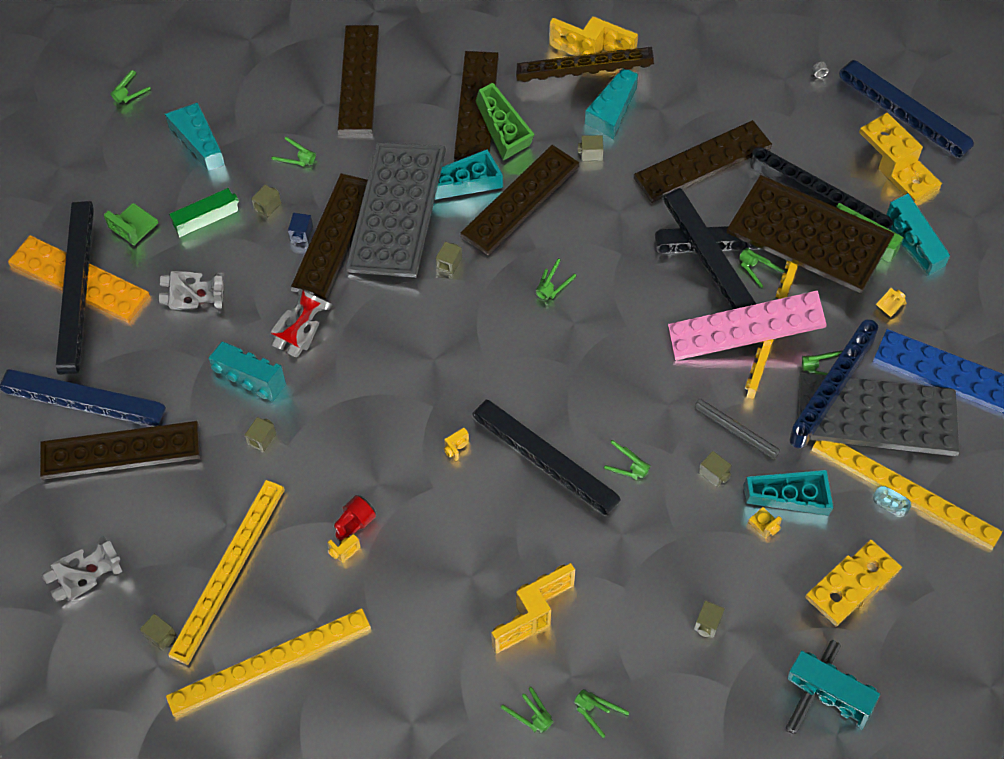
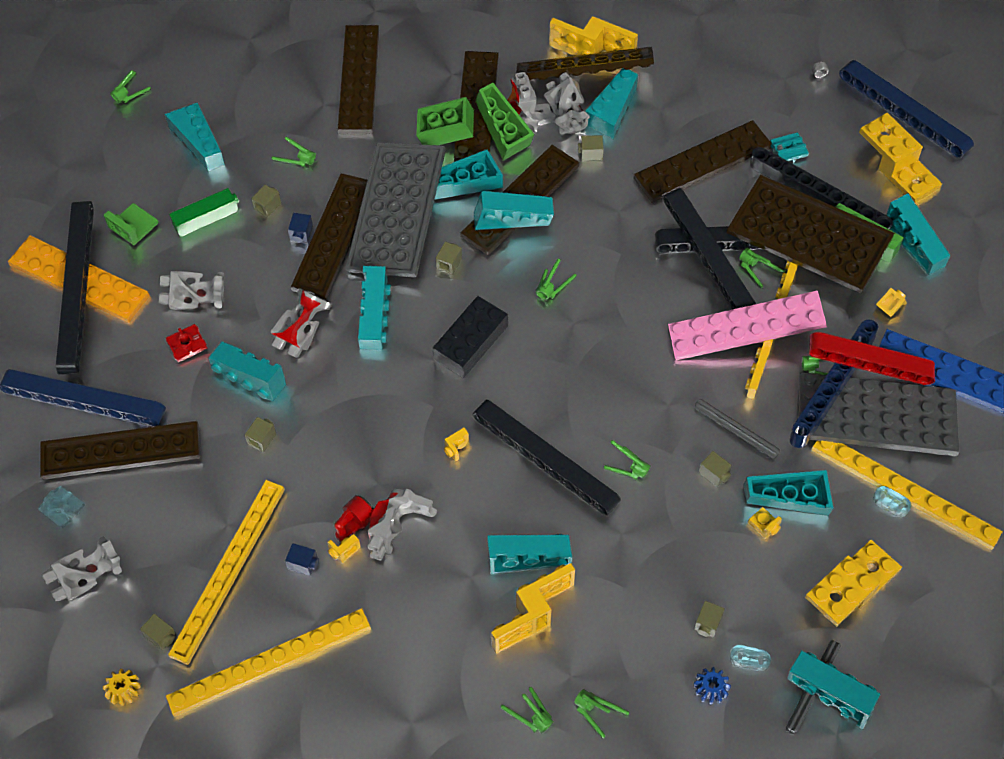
(67, 512): none -> clear light blue piece
(121, 694): none -> yellow gear
(178, 340): none -> red piece
(301, 559): none -> dark blue brick
(374, 308): none -> teal wedge
(386, 519): none -> light grey hips
(445, 122): none -> bright green brick
(470, 336): none -> black brick
(511, 210): none -> teal wedge
(524, 102): none -> light grey hips
(527, 552): none -> teal wedge
(575, 119): none -> light grey hips
(718, 691): none -> blue gear
(751, 654): none -> clear light blue beam
(795, 145): none -> teal piece
(871, 358): none -> red beam

